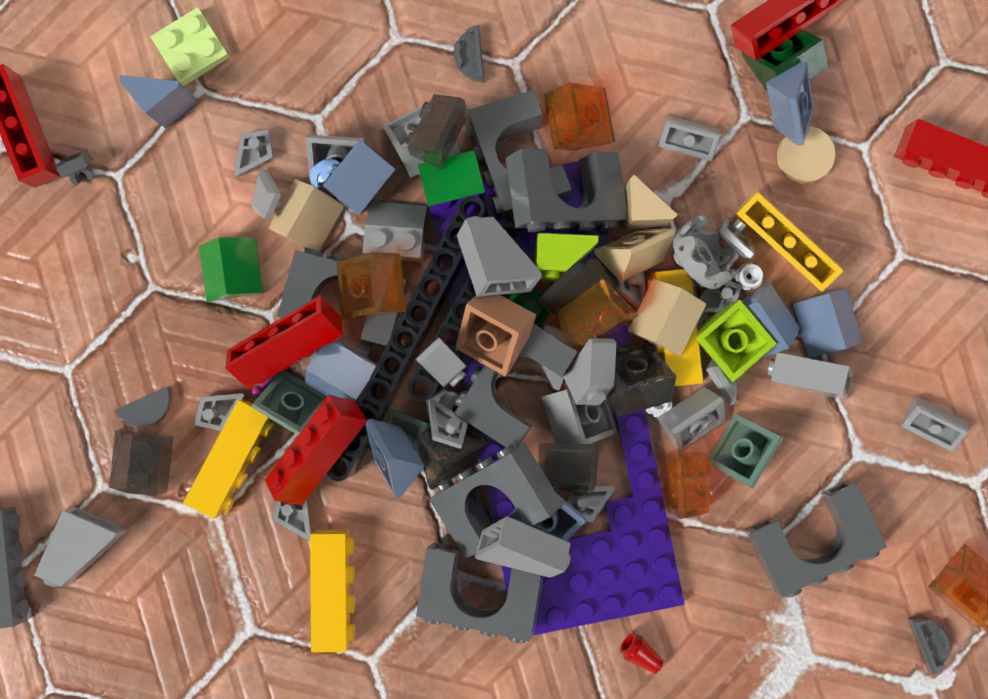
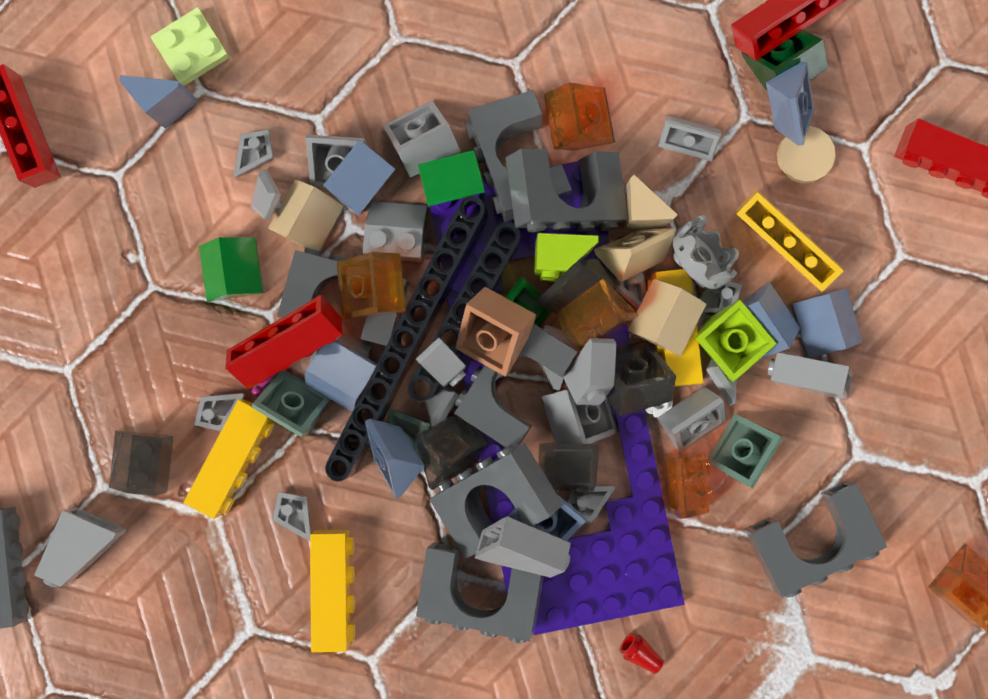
(76, 163): dark grey tile -> none
(146, 410): dark grey tile -> none
(315, 450): red brick -> none
(322, 171): light blue plate -> none
(437, 130): clear smoke slope -> none
(446, 425): light grey piece -> none
(469, 55): dark grey tile -> none
(495, 259): light grey slope -> none
(736, 237): light grey piece -> none
(756, 276): white plate -> none
(932, 641): dark grey tile -> none
(935, 424): light grey slope -> none

